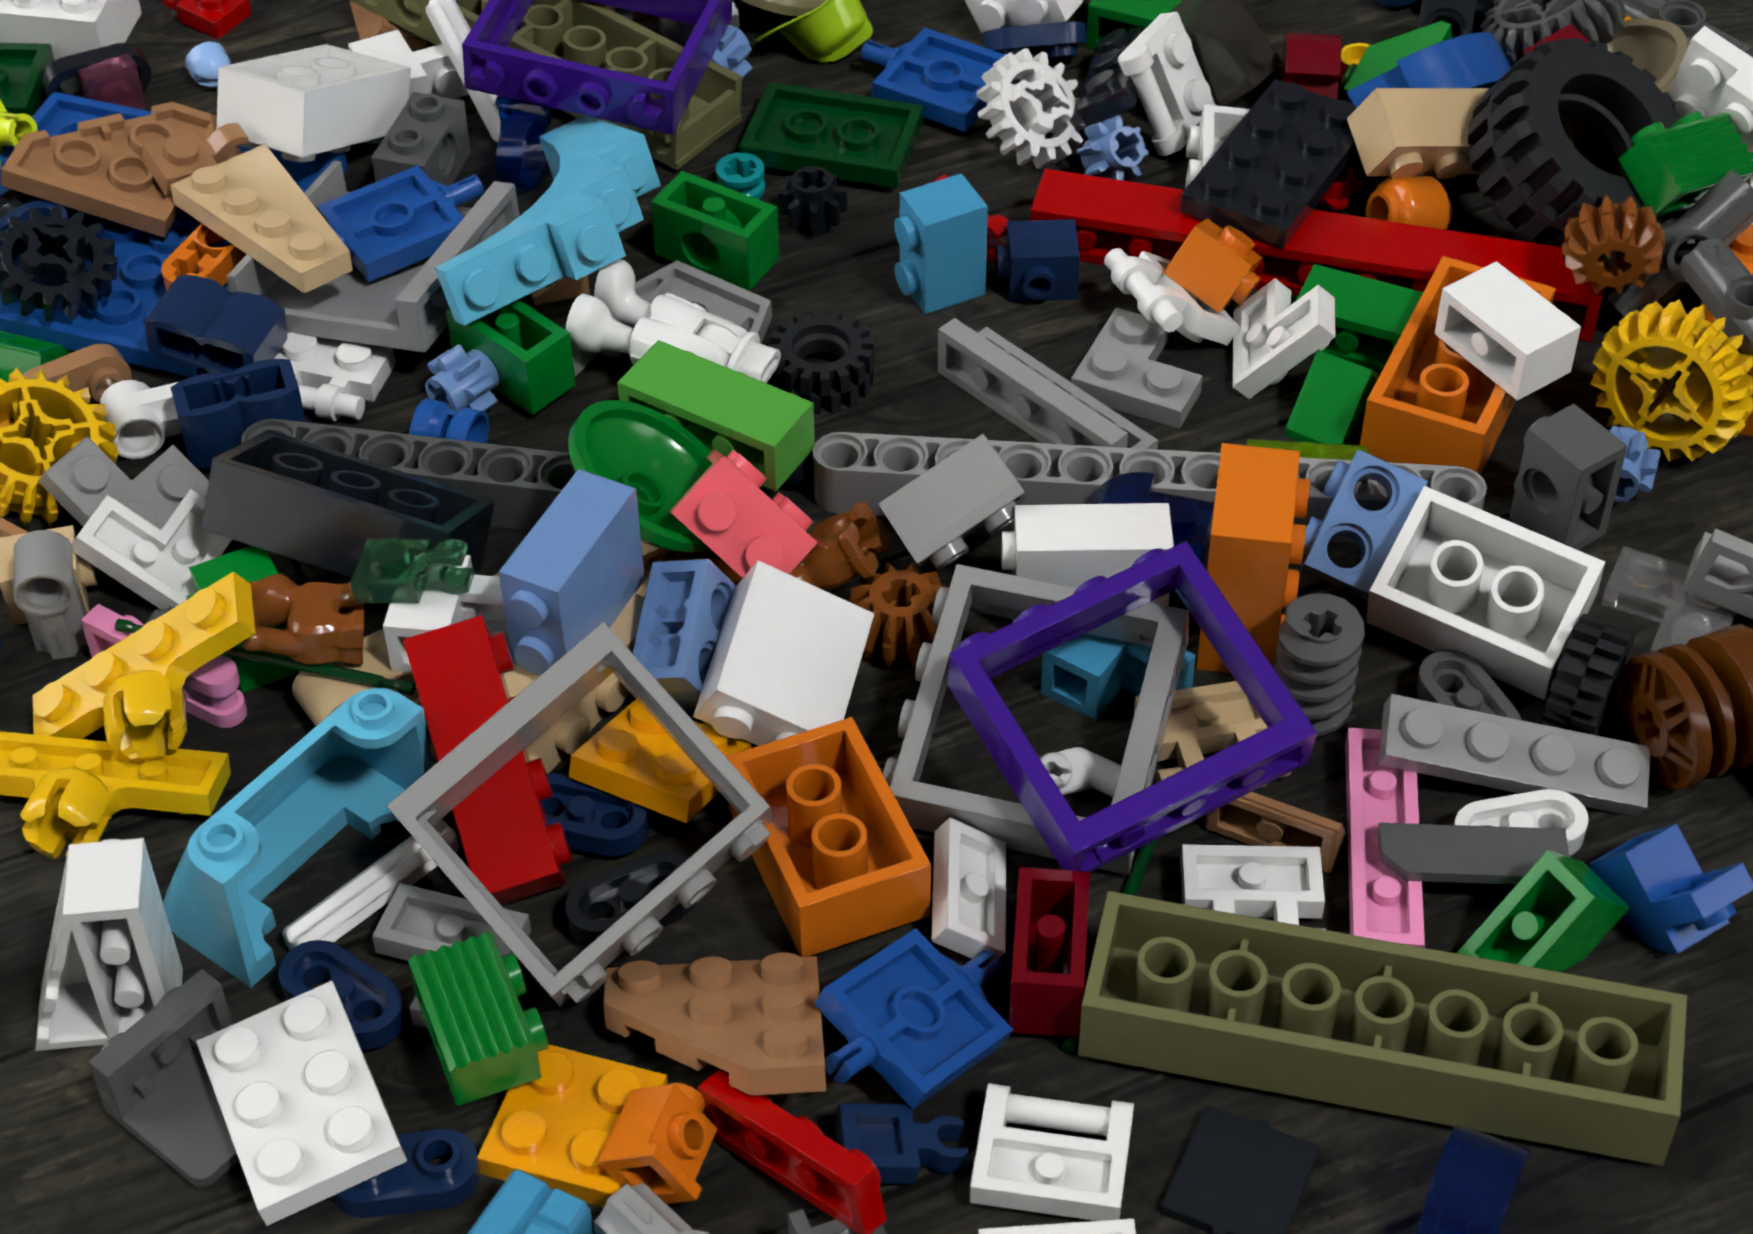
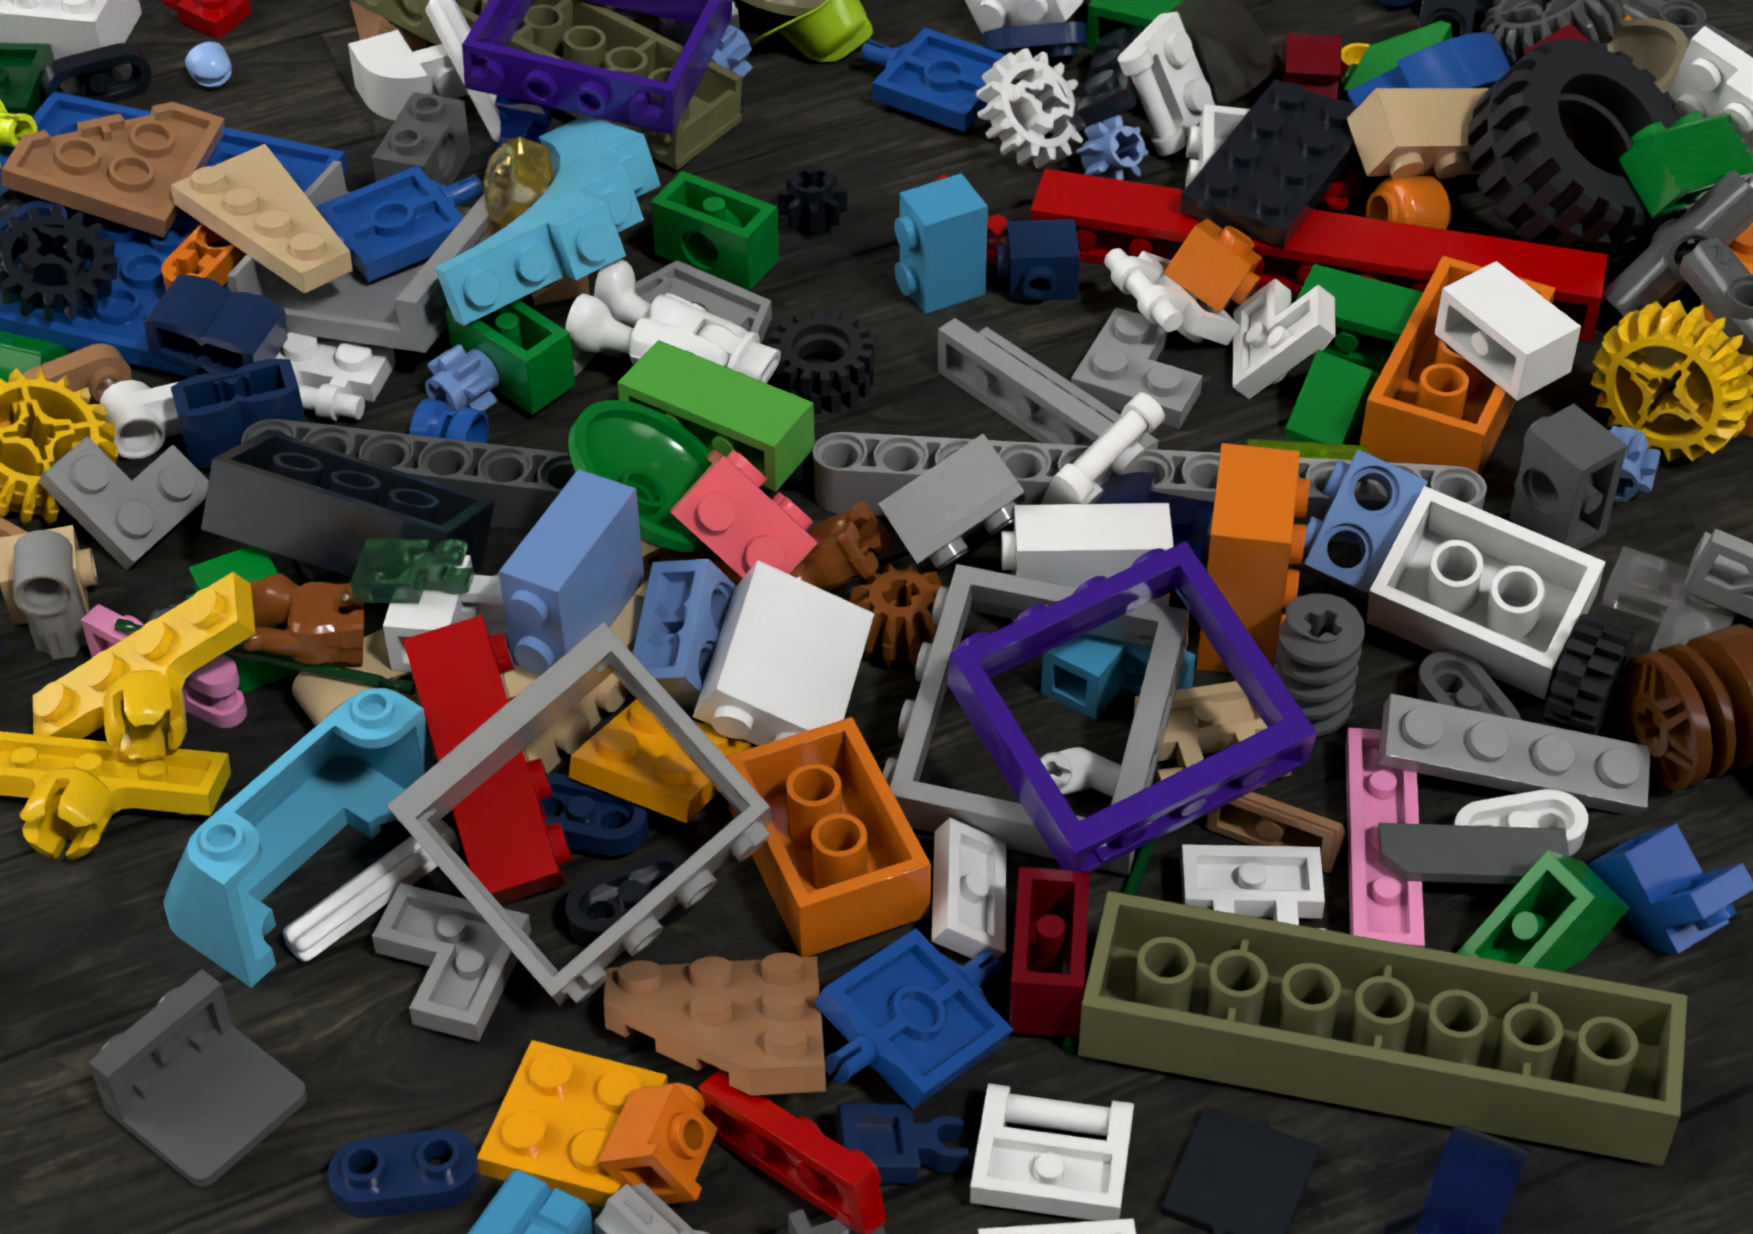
(107, 947): white wedge -> none
(114, 82): clear pink plate -> none
(147, 558): white plate -> none
(182, 154): medium nougat plate -> none
(300, 1103): white plate -> none
(312, 100): white brick -> none
(360, 987): dark blue plate -> none
(476, 1017): green brick -> none
(516, 179): none -> clear yellow rock
(742, 173): teal bush -> none
(838, 131): dark green plate -> none
(1113, 451): none -> white plate
(1613, 245): dark orange gear -> none

